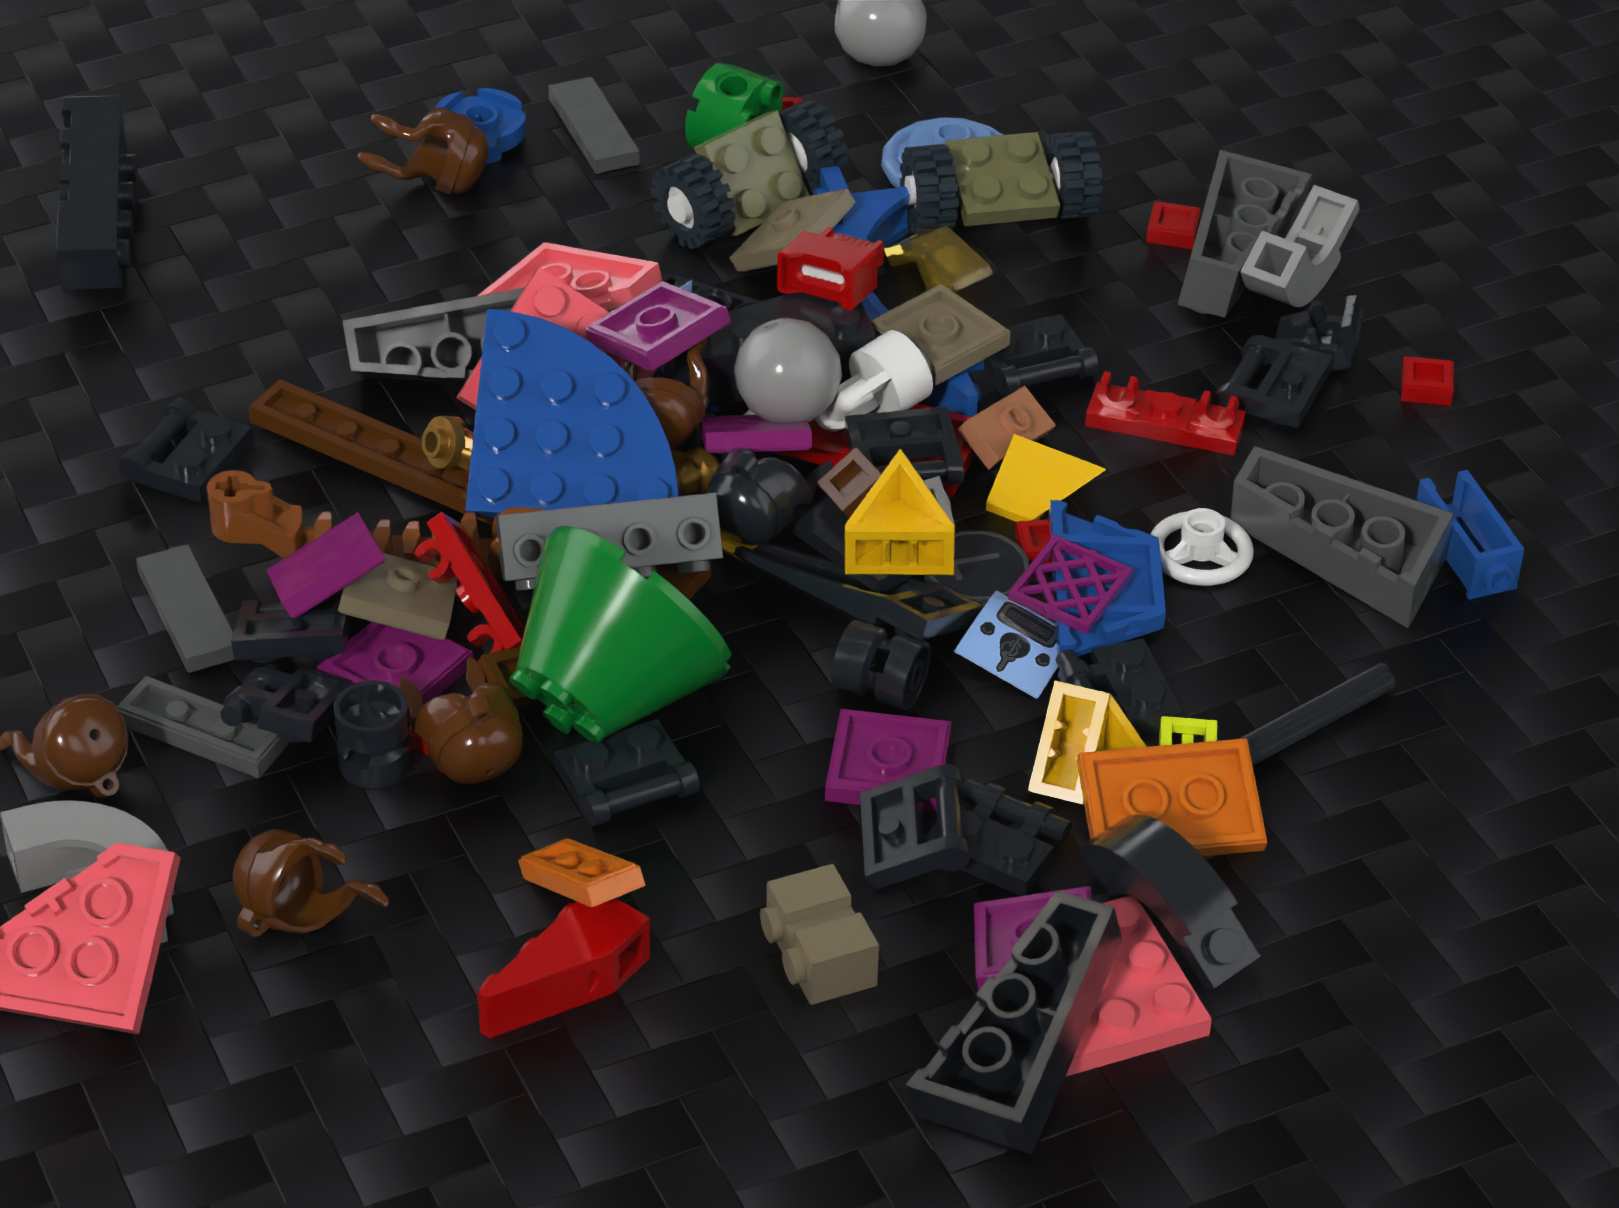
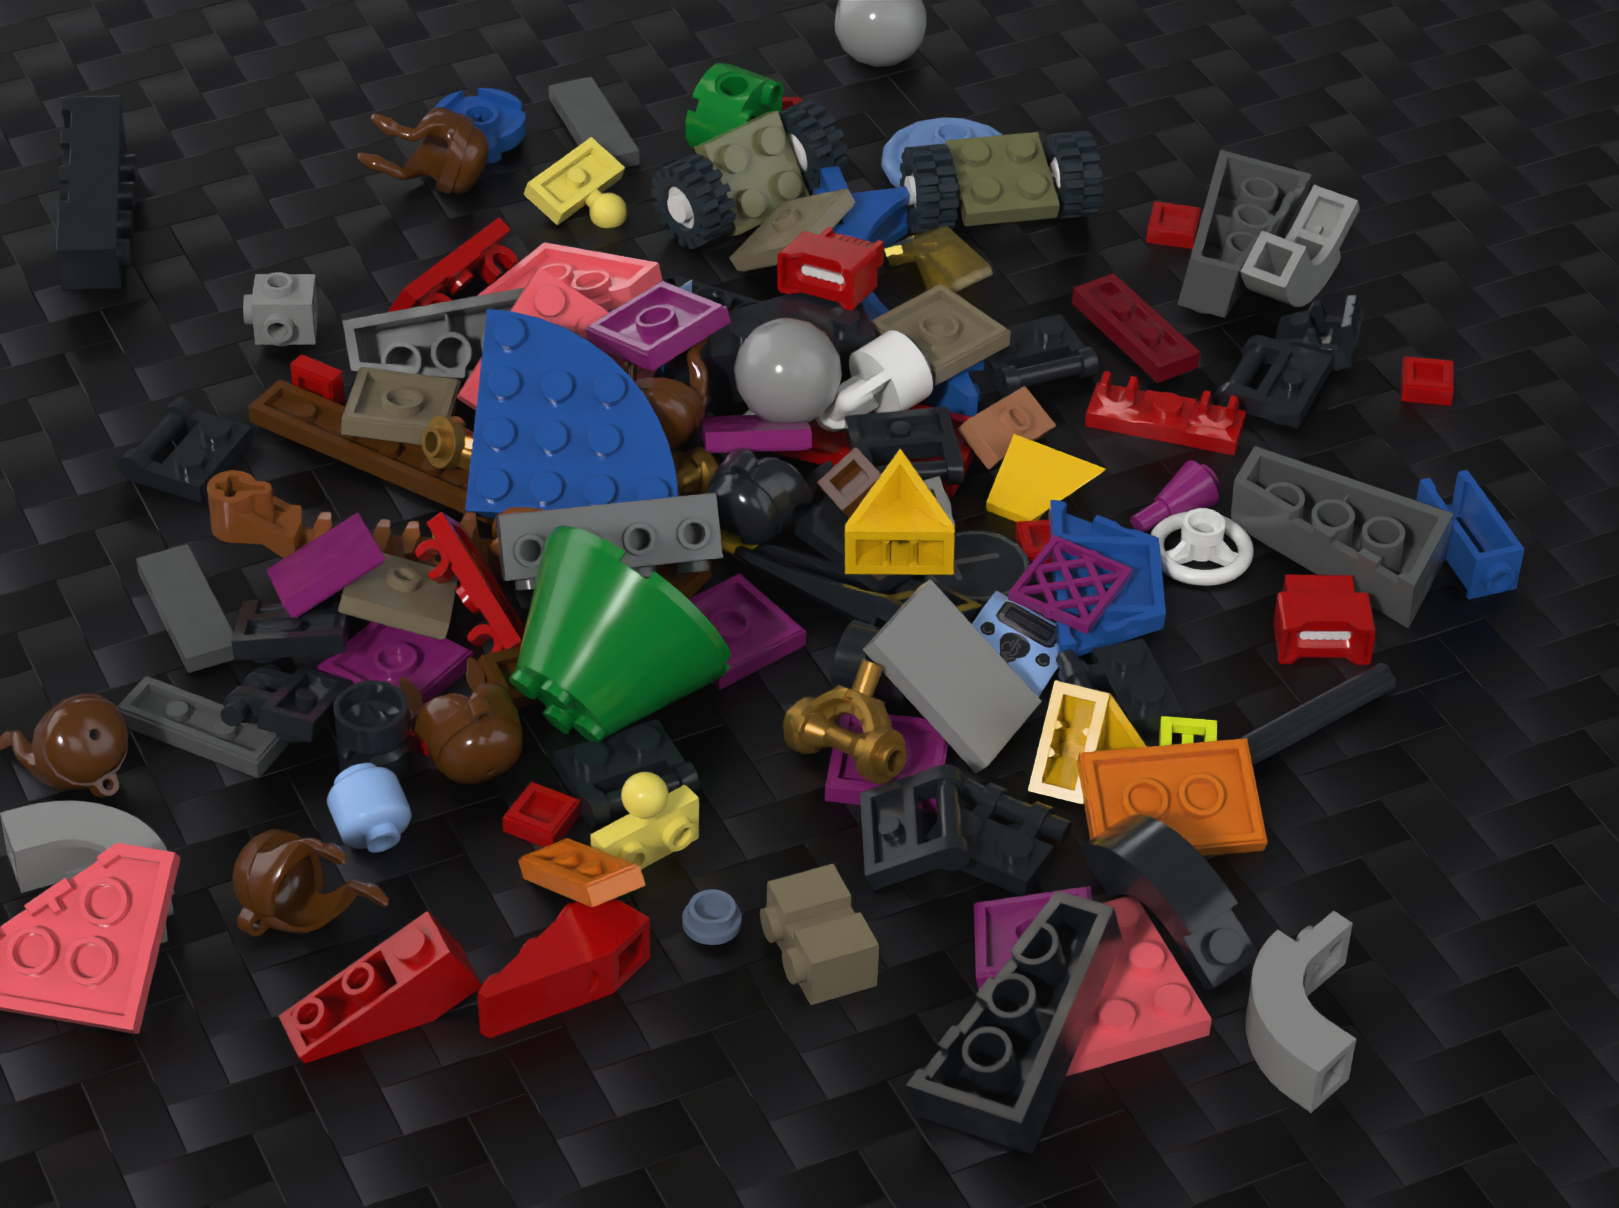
(283, 309): none -> light grey brick
(318, 378): none -> red tile
(369, 806): none -> light blue head
(385, 992): none -> red slope
(397, 404): none -> dark tan plate
(454, 270): none -> red plate
(541, 815): none -> red tile
(578, 182): none -> light yellow plate
(656, 822): none -> light yellow plate
(711, 917): none -> sand blue plate
(750, 626): none -> magenta tile
(877, 751): none -> pearl gold piece
(952, 676): none -> light grey tile
(1135, 328): none -> dark red plate
(1189, 489): none -> magenta cone
(1286, 1034): none -> light grey arch
(1323, 619): none -> red piece

